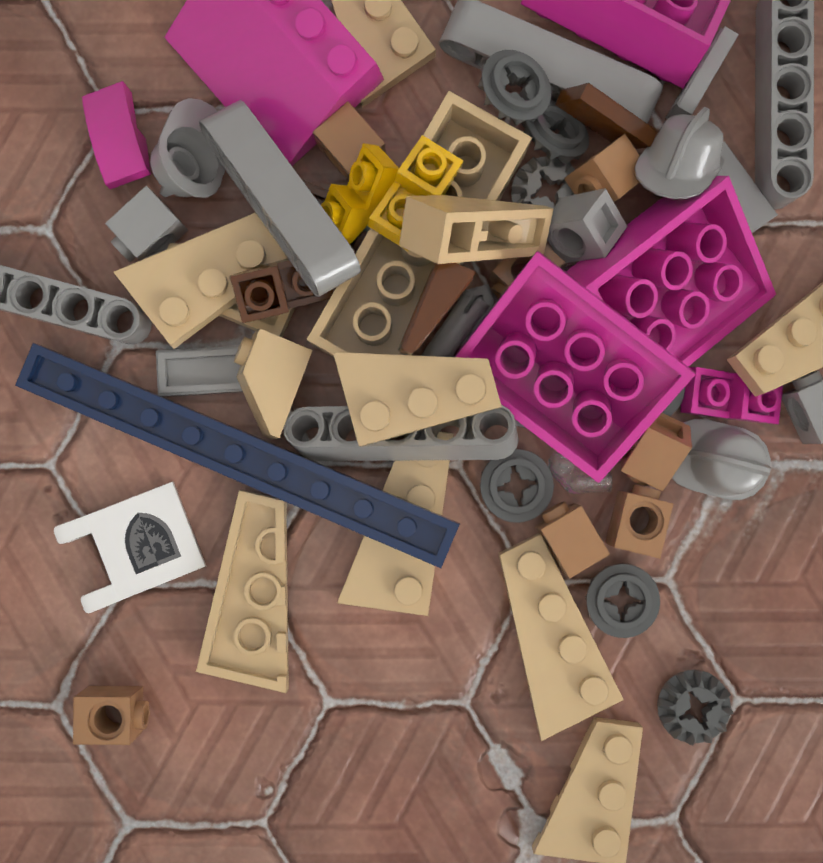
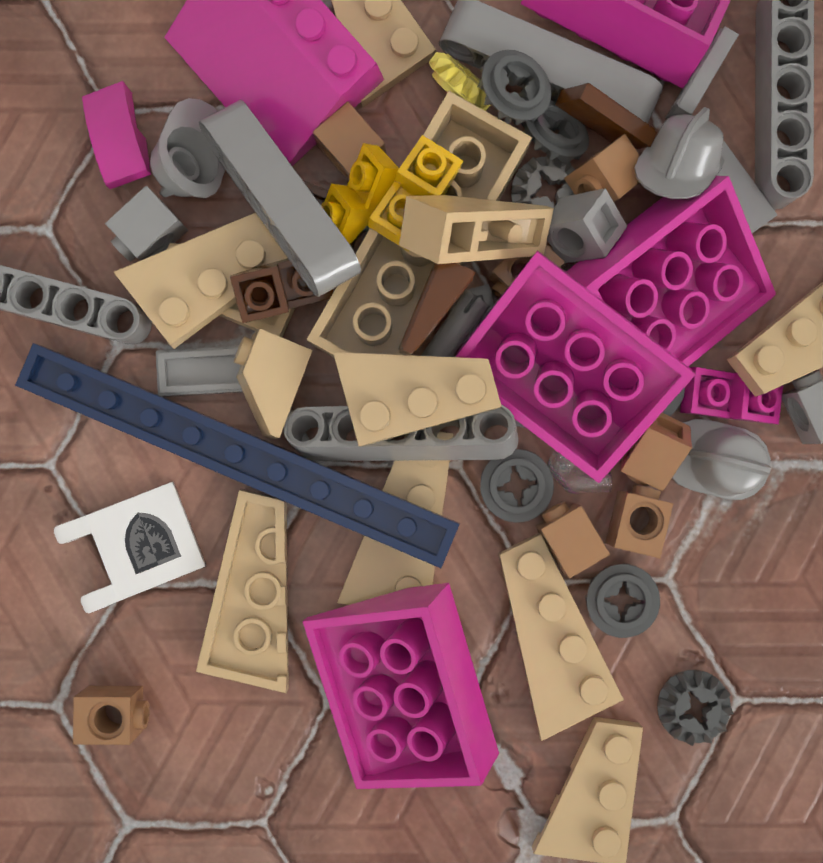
(404, 690): none -> dark pink slope
(457, 78): none -> light yellow gear

